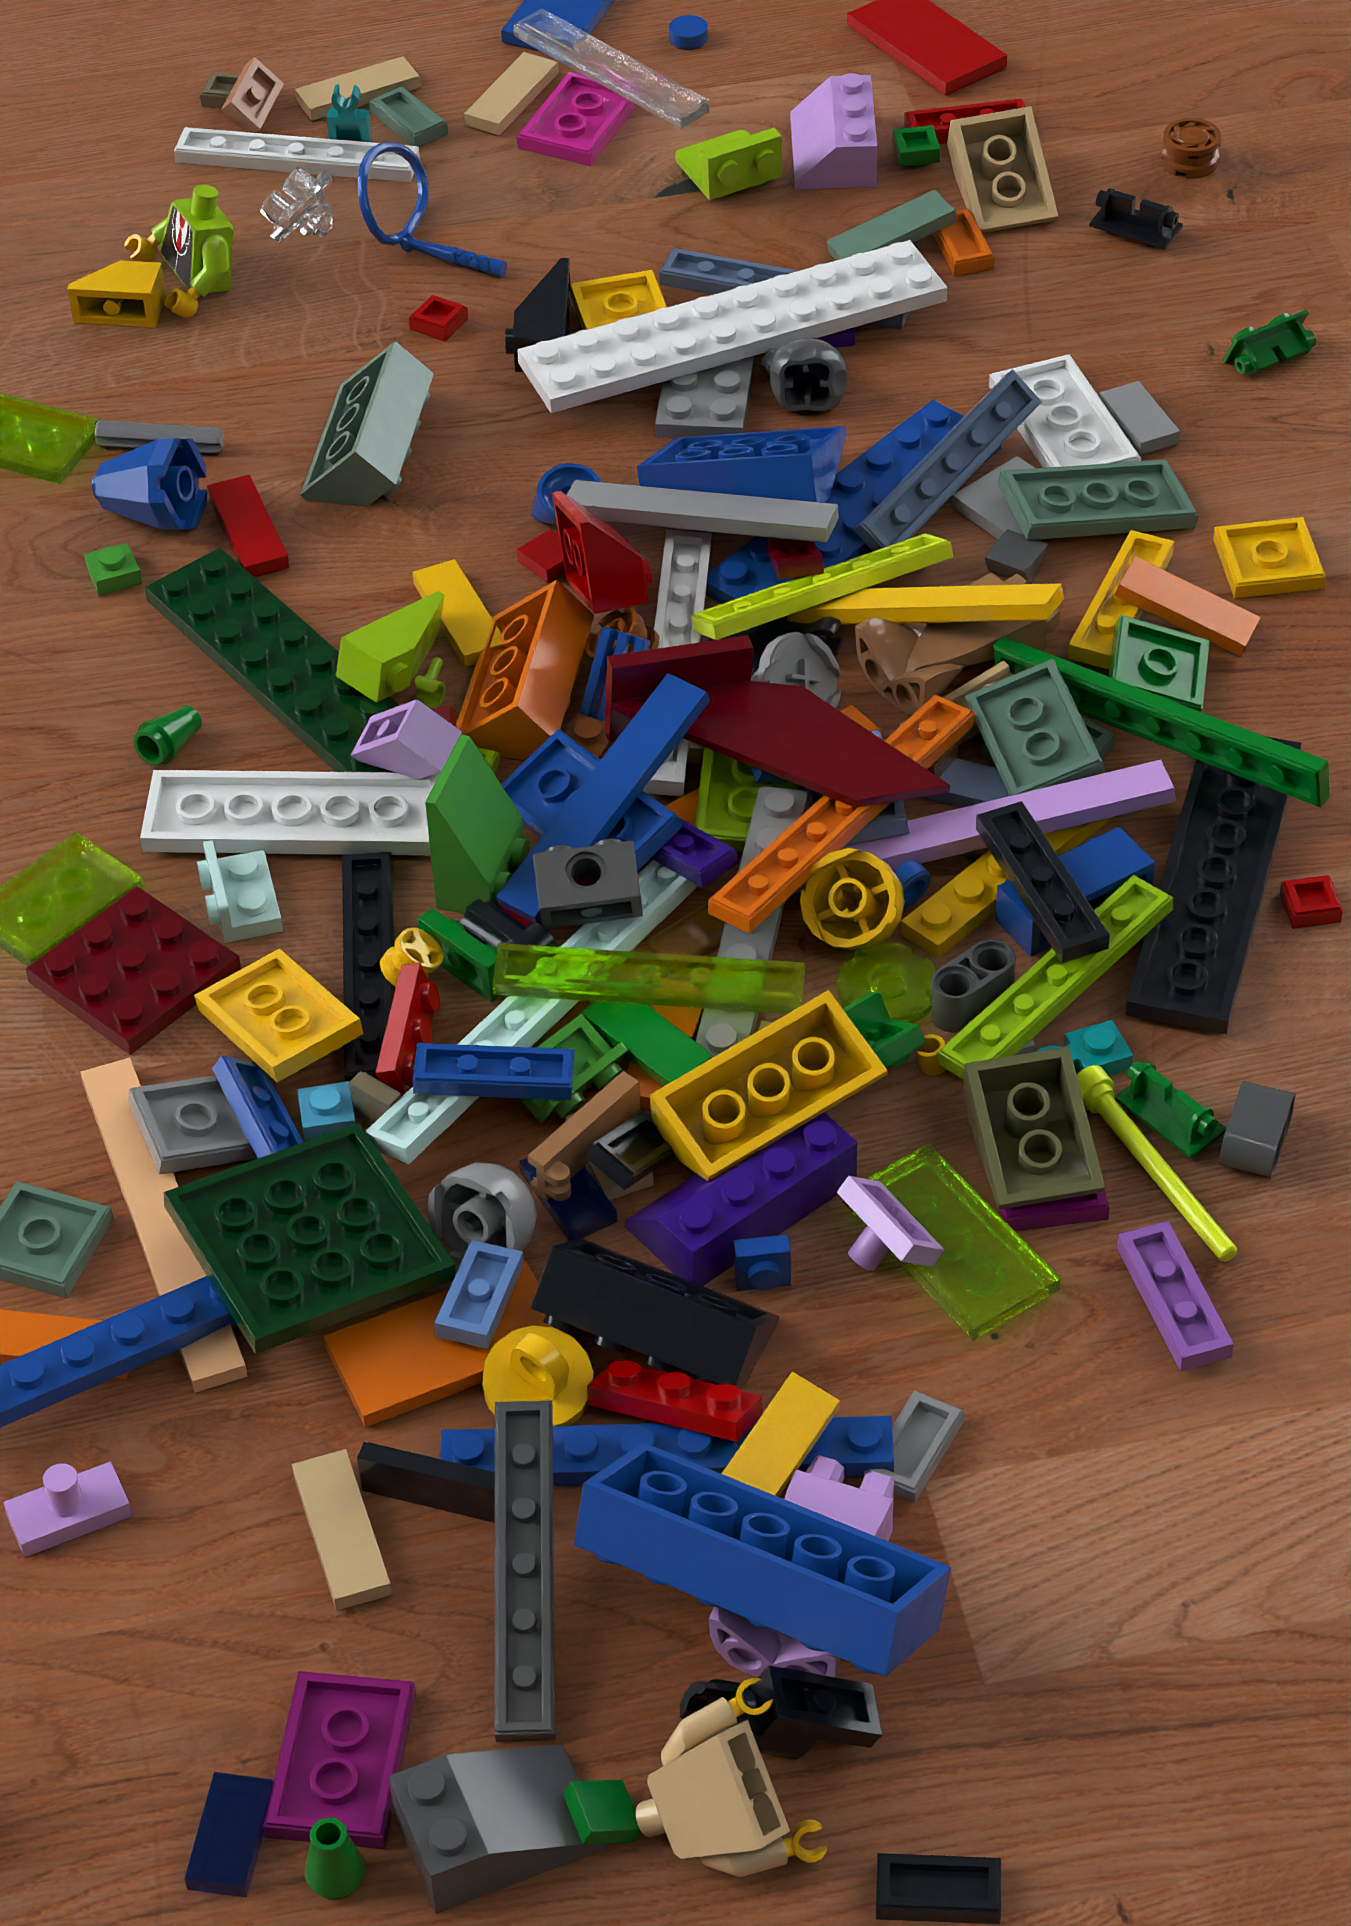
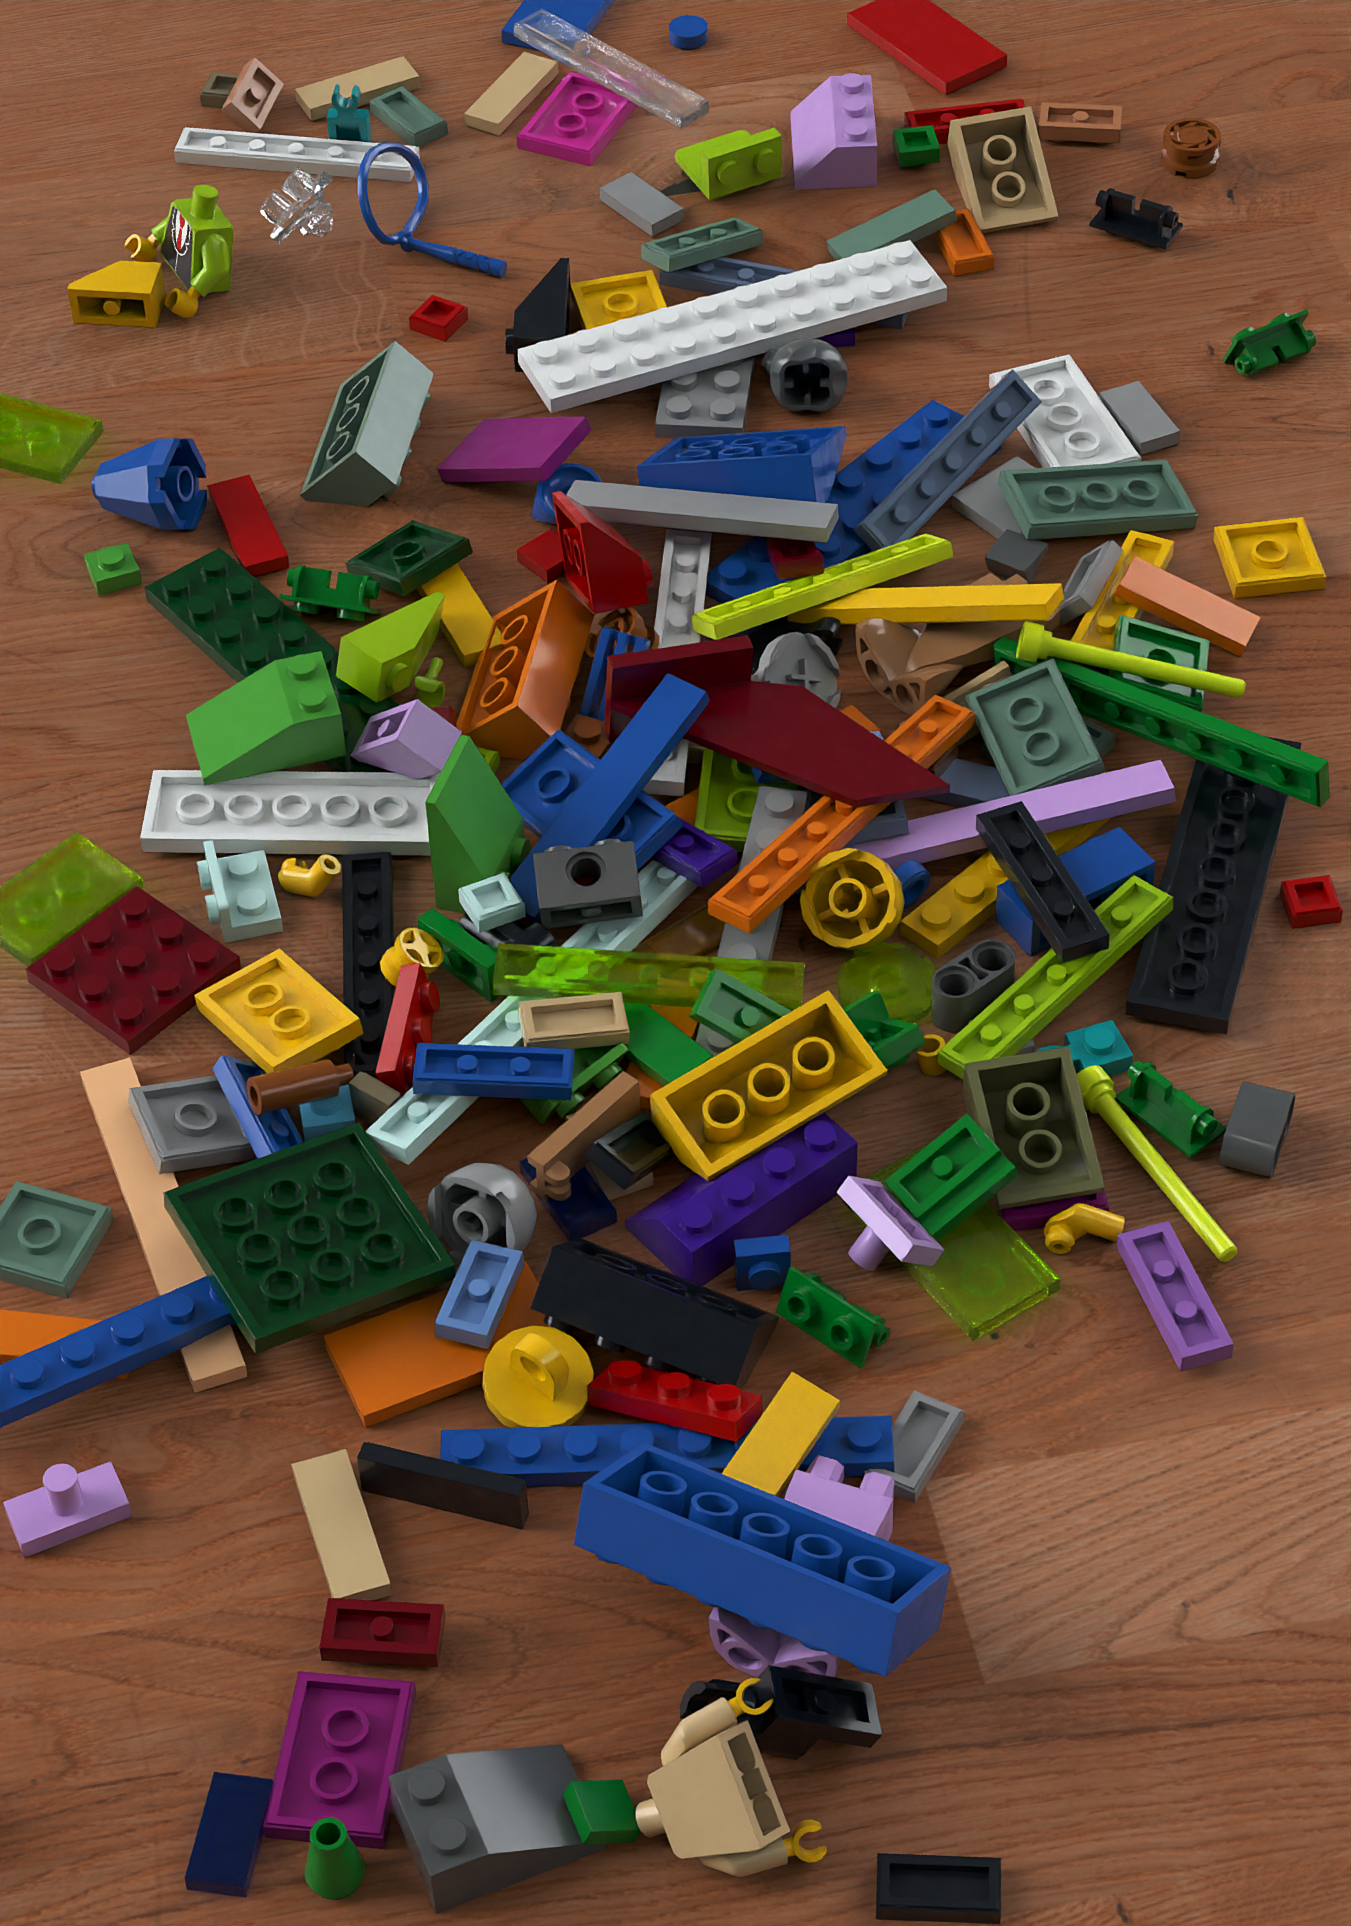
(137, 434): light grey axle -> none
(166, 735): green cone -> none
(269, 721): none -> bright green slope
(297, 1086): none -> dark orange cylinder
(308, 881): none -> yellow arm
(313, 590): none -> green hinge
(382, 1632): none -> dark red plate
(410, 557): none -> dark green tile
(491, 902): none -> light aqua tile
(514, 449): none -> magenta tile
(524, 1572): dark grey tile -> none
(574, 1021): none -> tan tile
(641, 204): none -> light grey tile
(701, 244): none -> sand green tile
(734, 1007): none -> green plate
(829, 1318): none -> green hinge
(951, 1177): none -> green plate
(1038, 643): none -> neon yellow piece
(1077, 1221): none -> yellow arm
(1080, 122): none -> nougat plate
(1088, 580): none -> light grey tile

